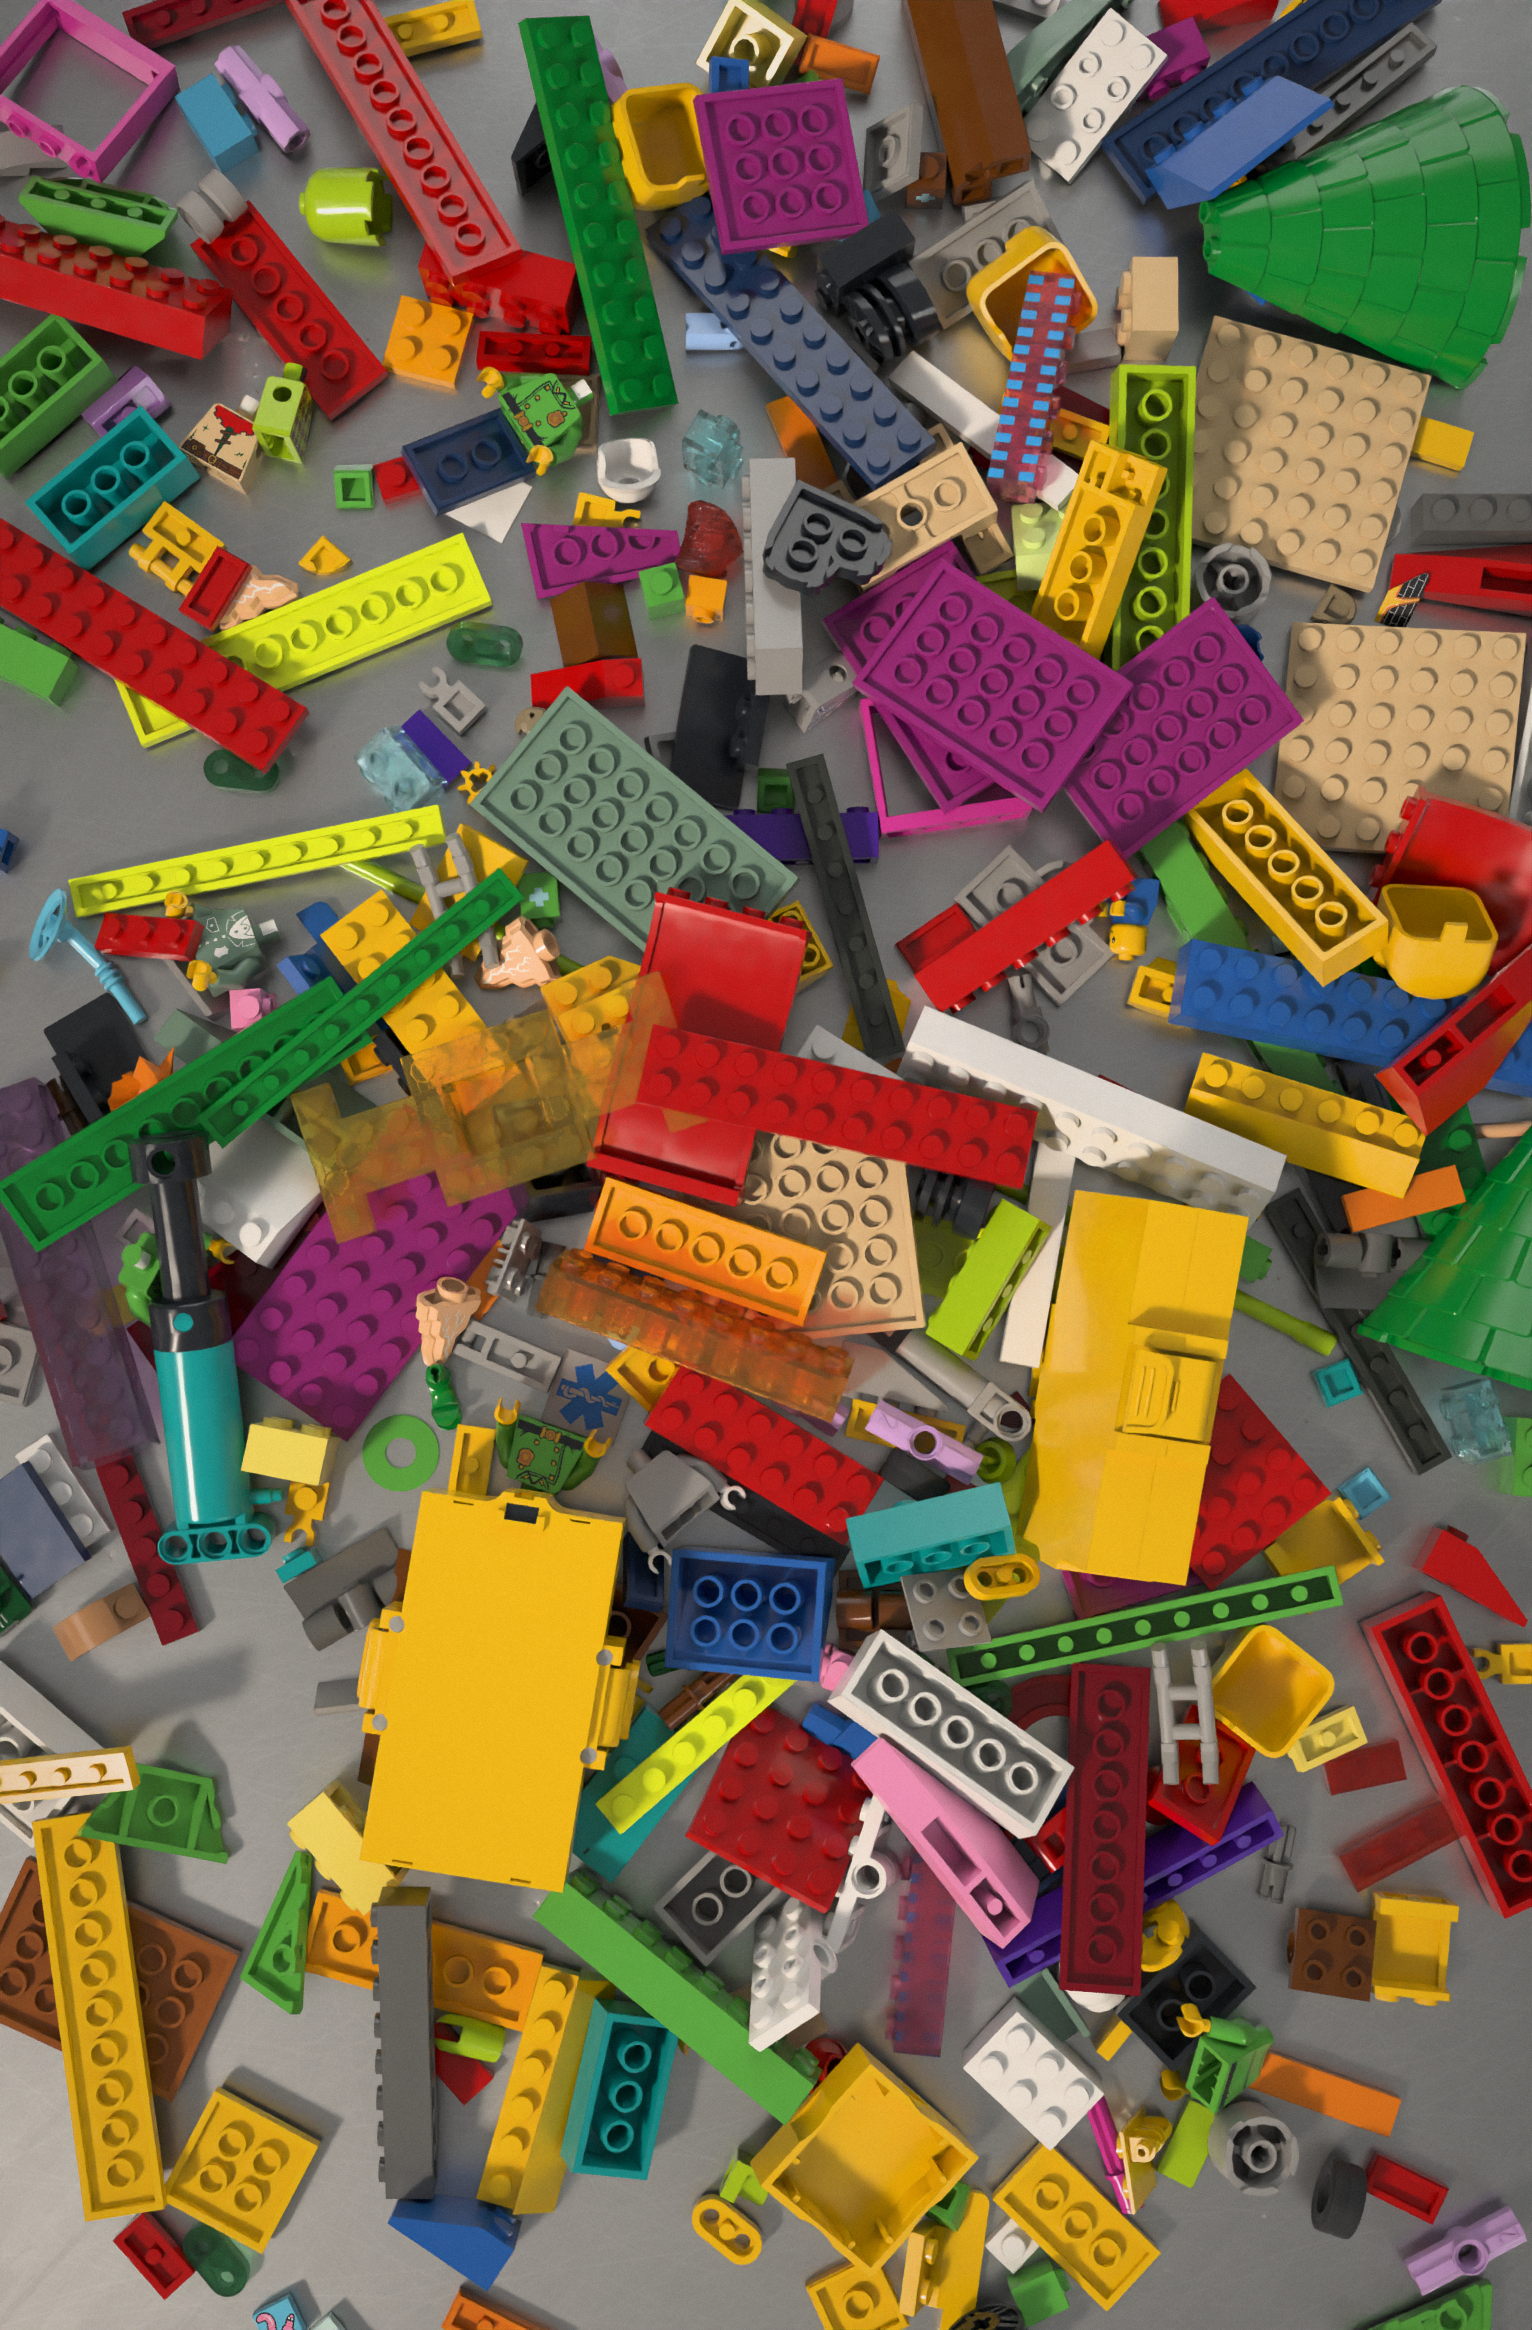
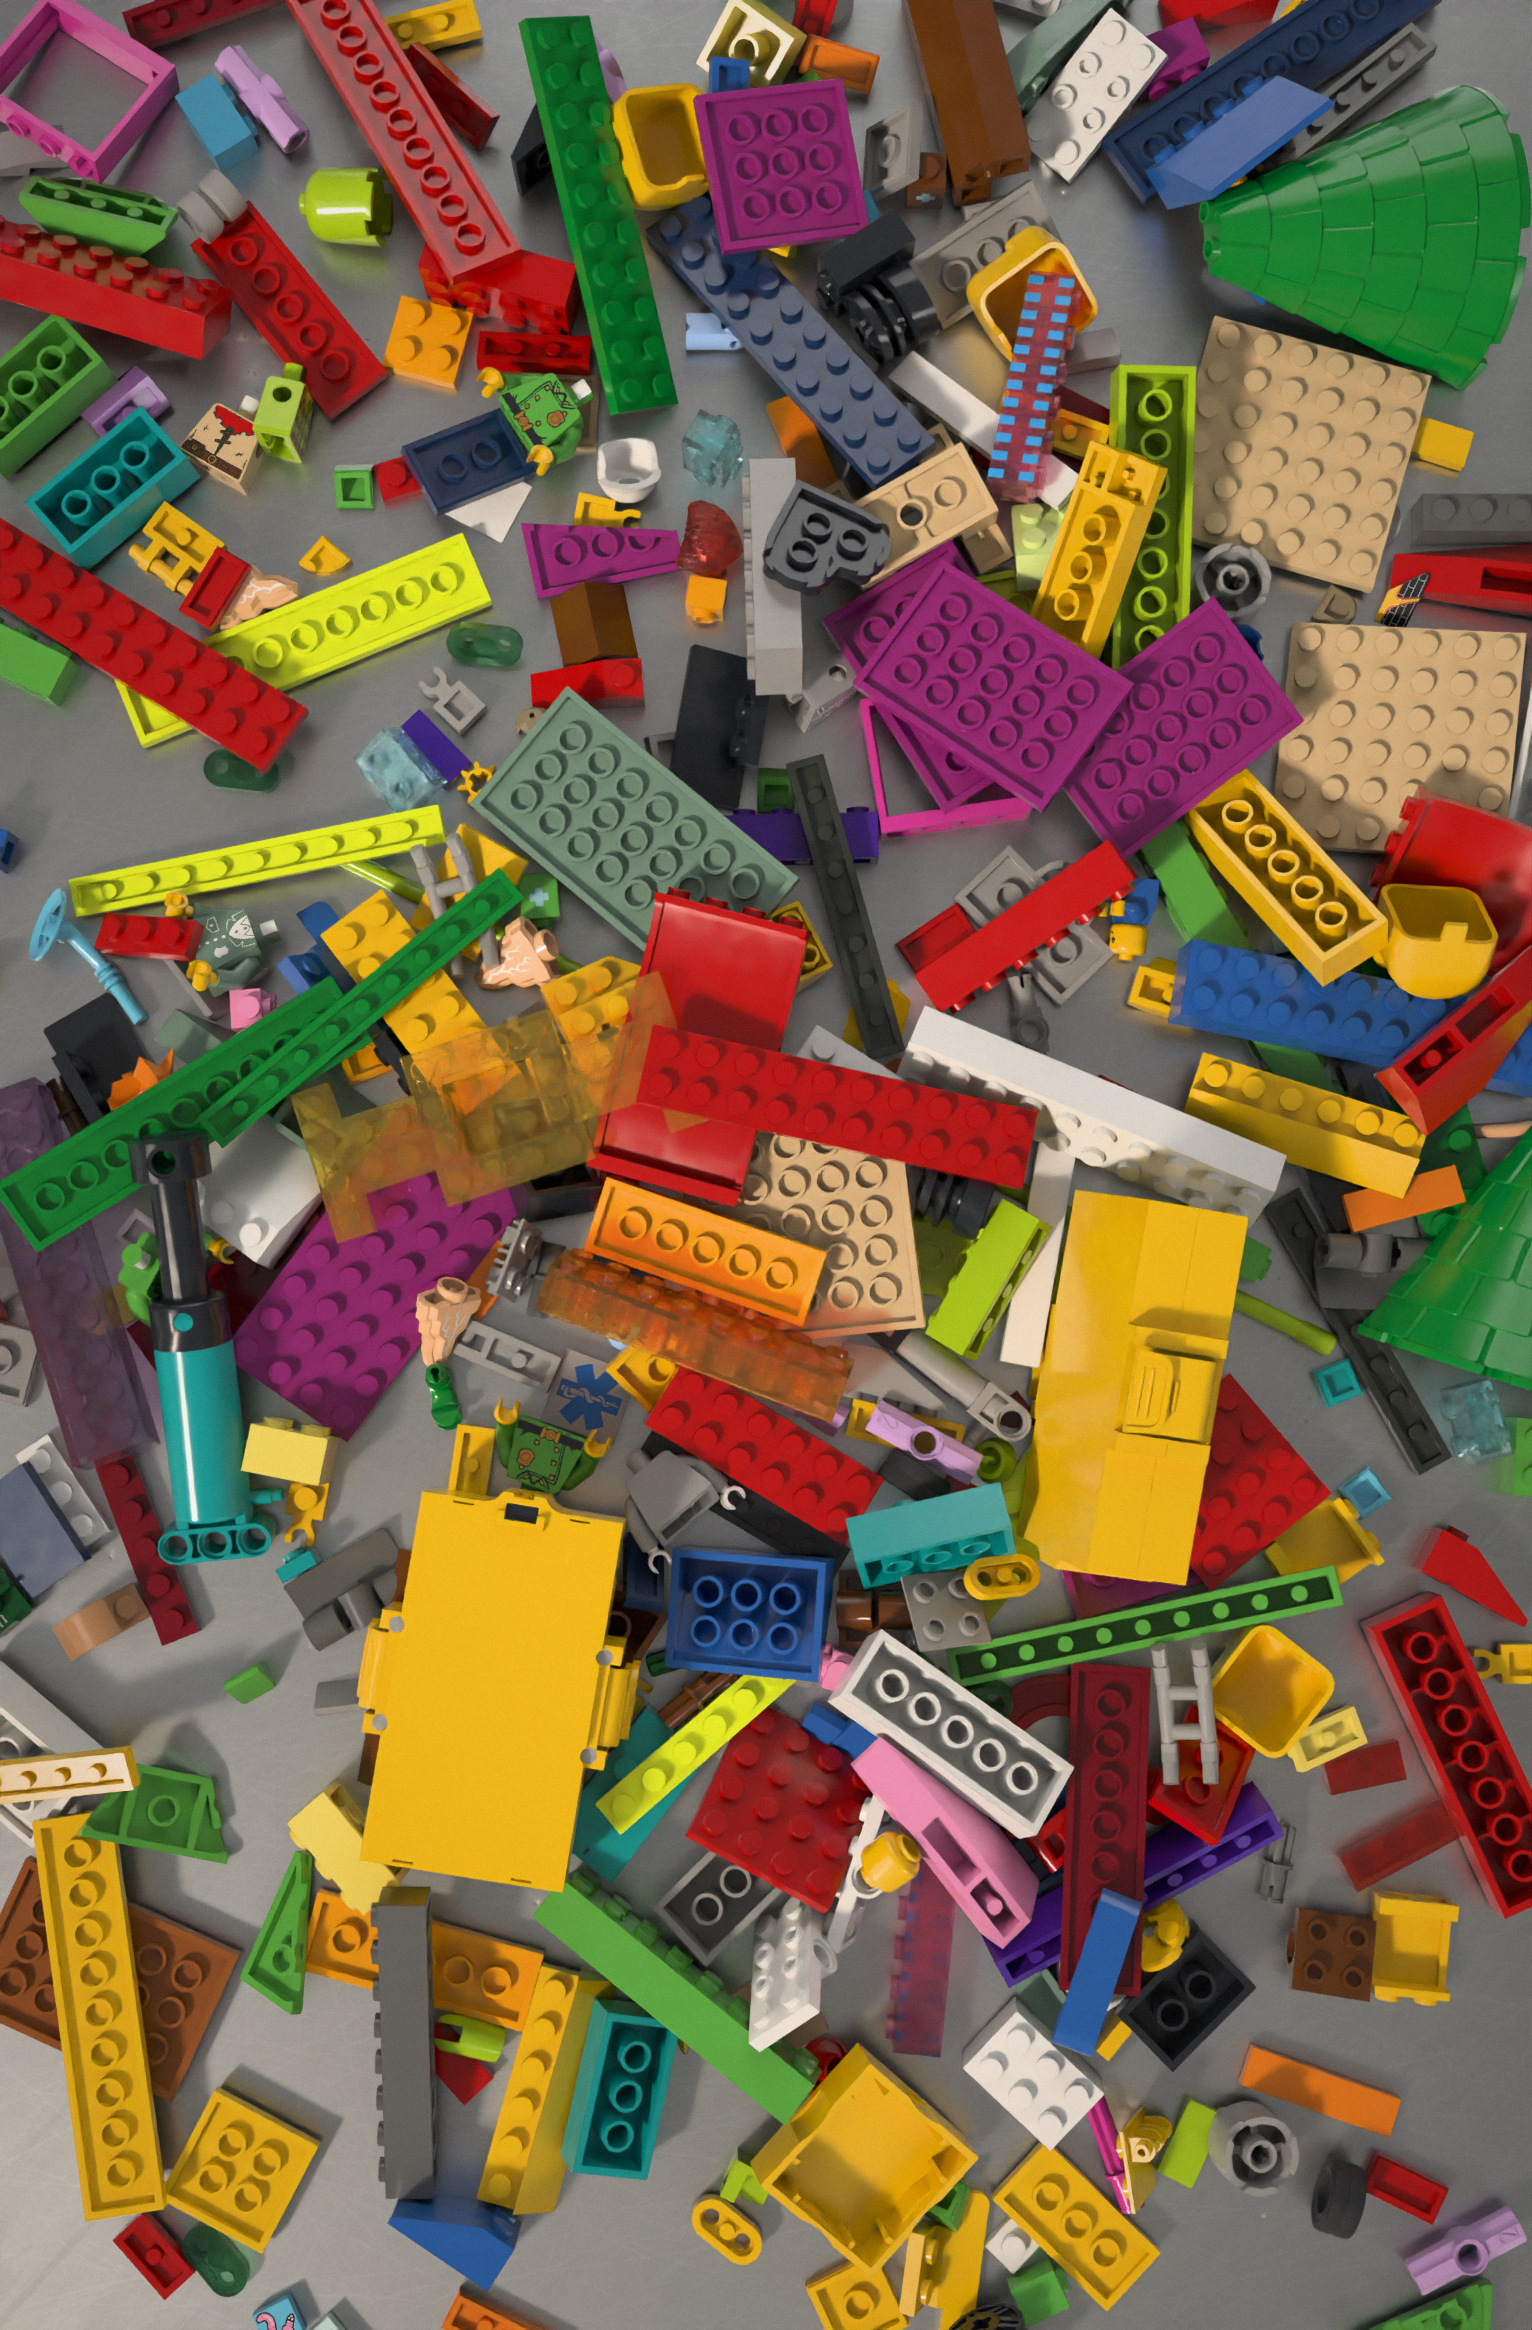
(250, 1683): none -> bright green slope
(400, 1478): bright green piece -> none
(452, 97): none -> red plate
(662, 591): bright green brick -> none
(890, 1861): none -> yellow head
(1096, 1973): none -> blue beam
(1148, 308): tan brick -> none
(1224, 2060): bright green torso -> none

